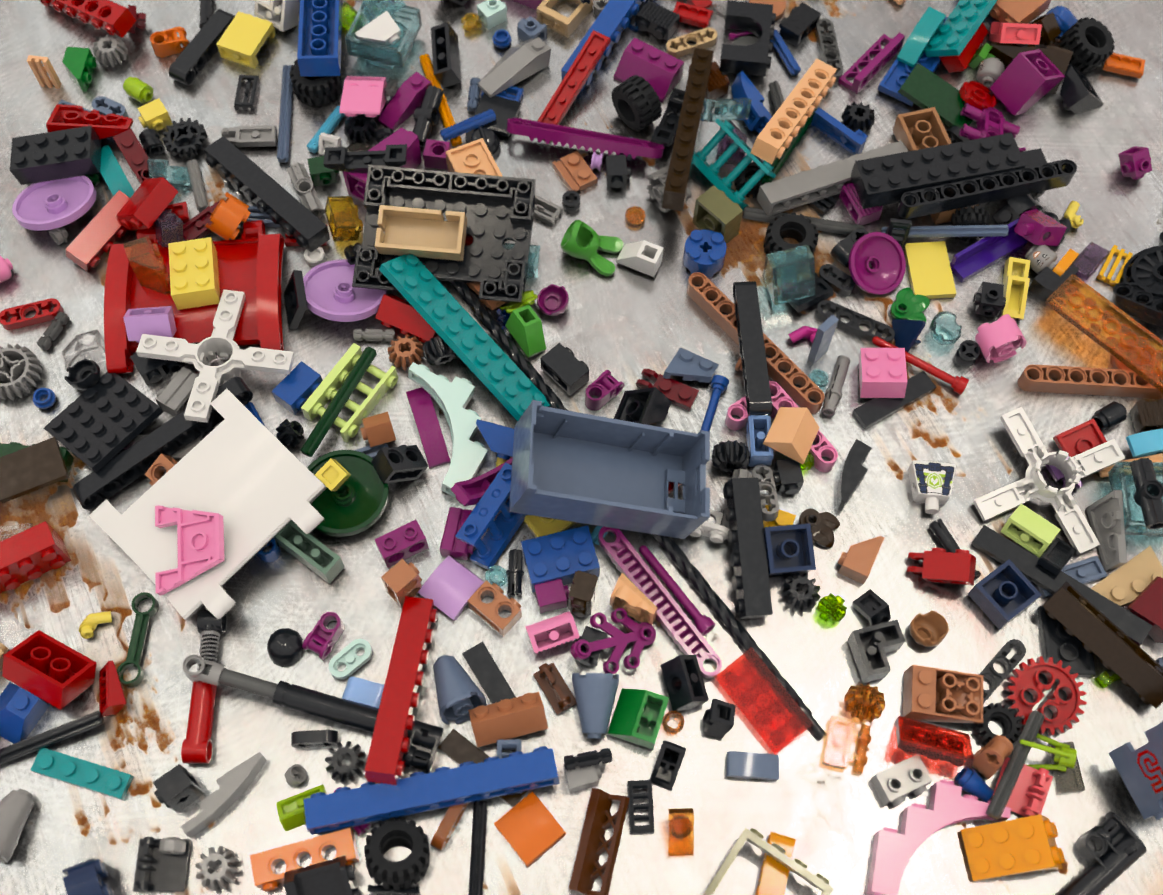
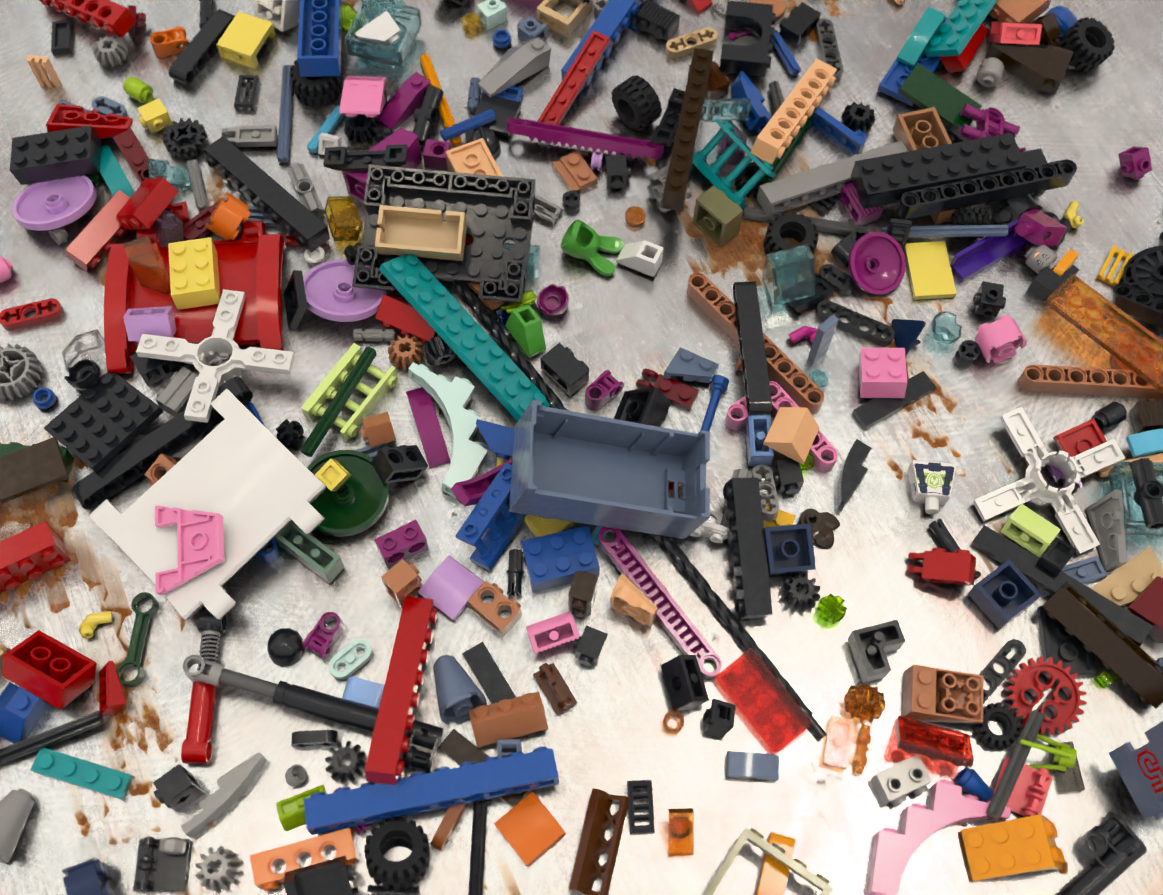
(53, 331): dark grey axle -> none
(62, 37): none -> black tile
(80, 65): green slope -> none
(151, 142): black wheel -> none
(297, 387): blue brick -> none
(319, 174): dark green brick -> none
(445, 55): black brick -> none
(450, 544): magenta brick -> none
(496, 570): clear light blue plate -> none
(551, 595): magenta brick -> none
(582, 778): light grey brick -> none
(588, 759): black axle -> none
(595, 701): sand blue cone -> none
(617, 639): magenta plant -> none
(638, 716): green slope -> none
(653, 65): magenta slope -> none
(668, 764): black slope -> none
(693, 15): red plate -> none
(703, 623): magenta piece -> none
(704, 252): blue brick -> none
(730, 456): black gear -> none
(833, 393): light grey pin -> none
(860, 559): nougat slope -> none
(872, 608): black bracket -> none
(873, 66): magenta fence -> none
(911, 304): green plate -> none
(929, 629): medium nougat hair -> none
(957, 383): red piece -> none
(977, 95): red tile -> none
(981, 54): bright green tile -> none
(992, 756): nougat piece -> none
(1015, 287): light yellow slope -> none
(1026, 81): magenta slope -> none
(1078, 92): black slope -> none
(1089, 260): clear purple slope -> none
(1124, 65): orange plate -> none

